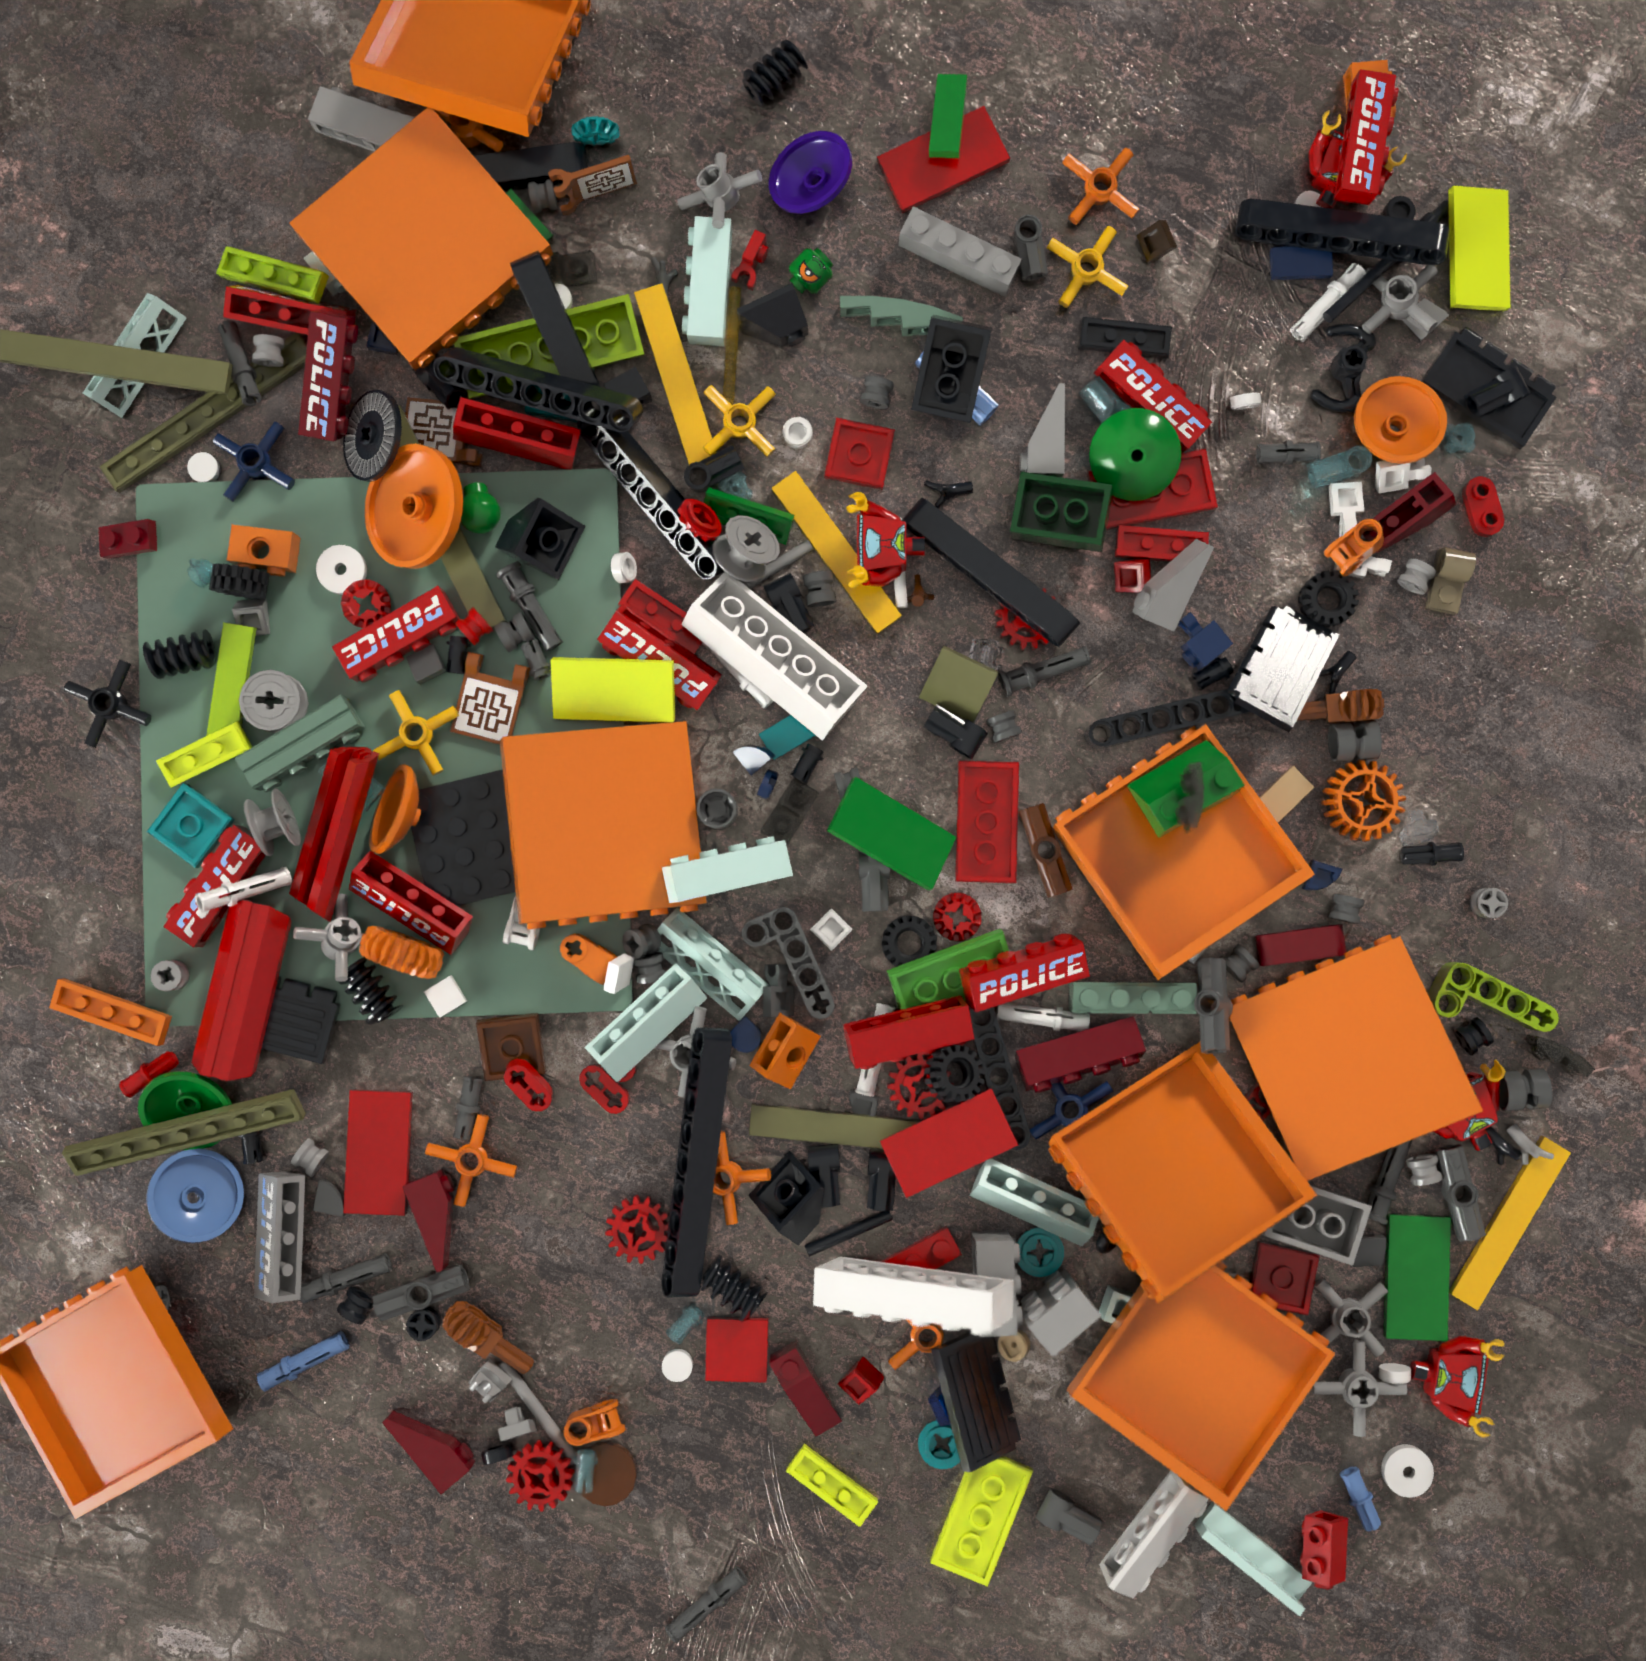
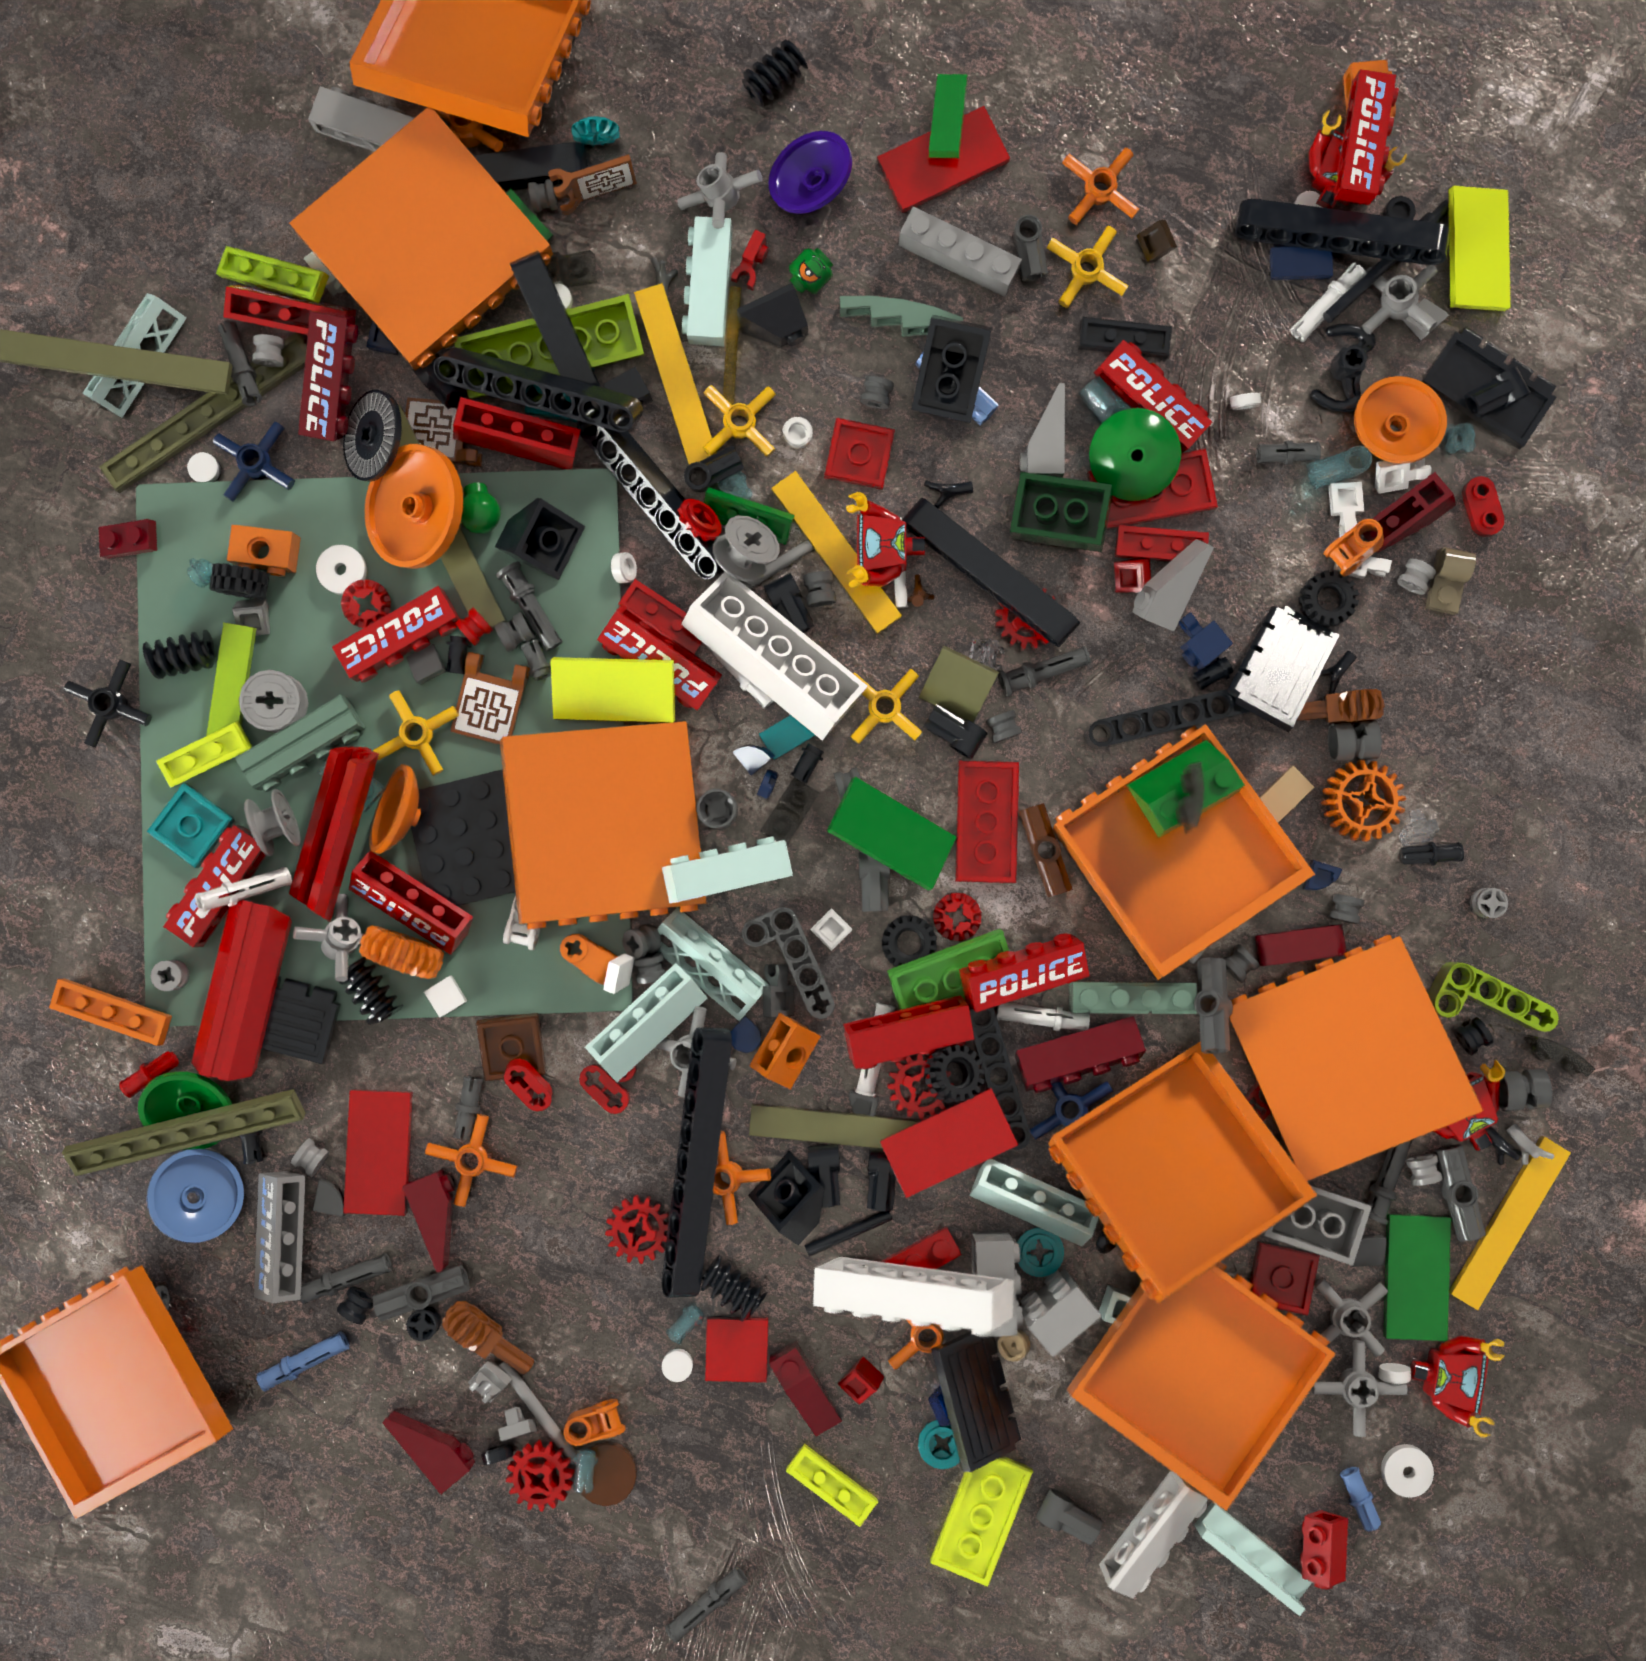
(895, 716): none -> yellow bar

